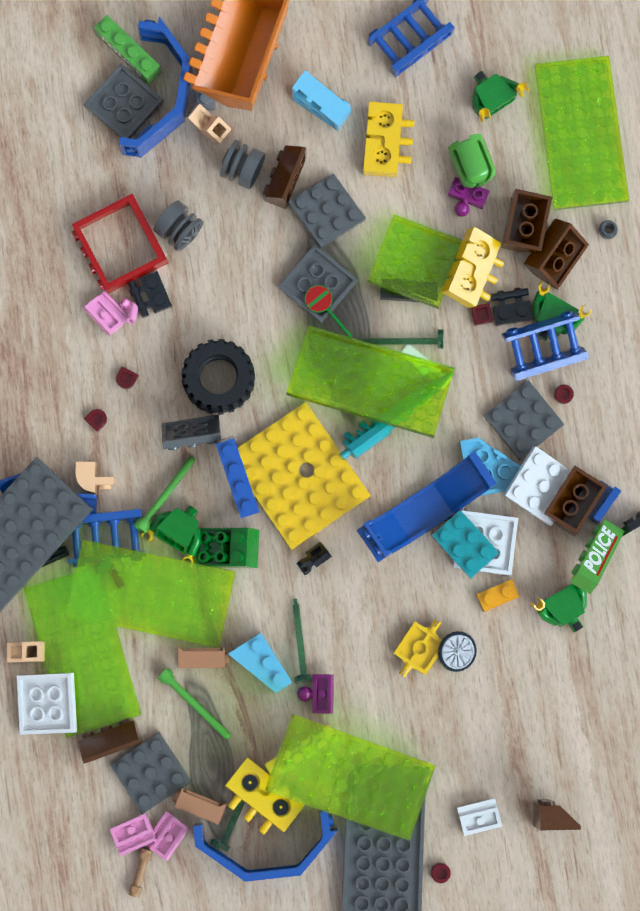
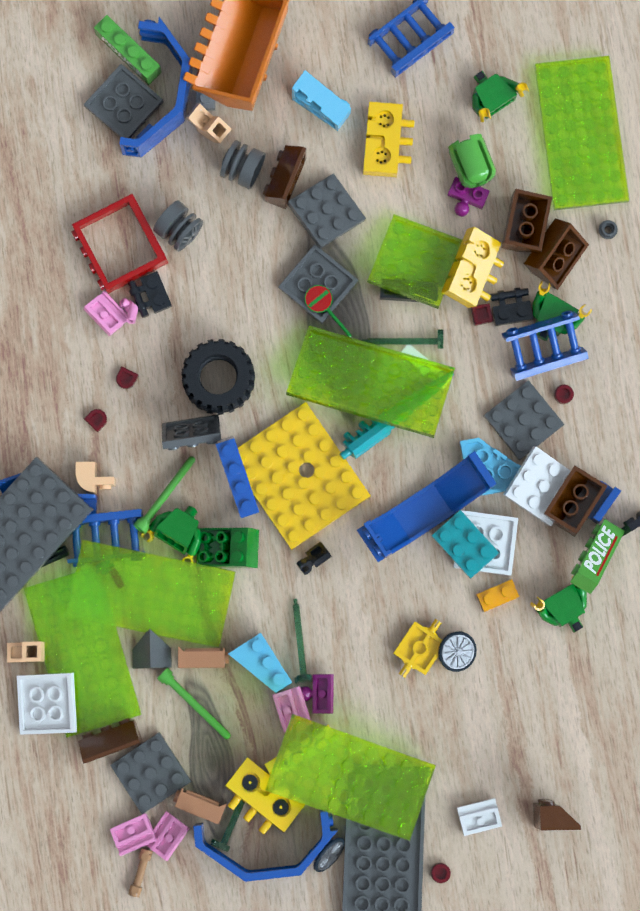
(151, 652): none -> dark grey slope
(290, 703): none -> bright pink plate
(329, 854): none -> wheel

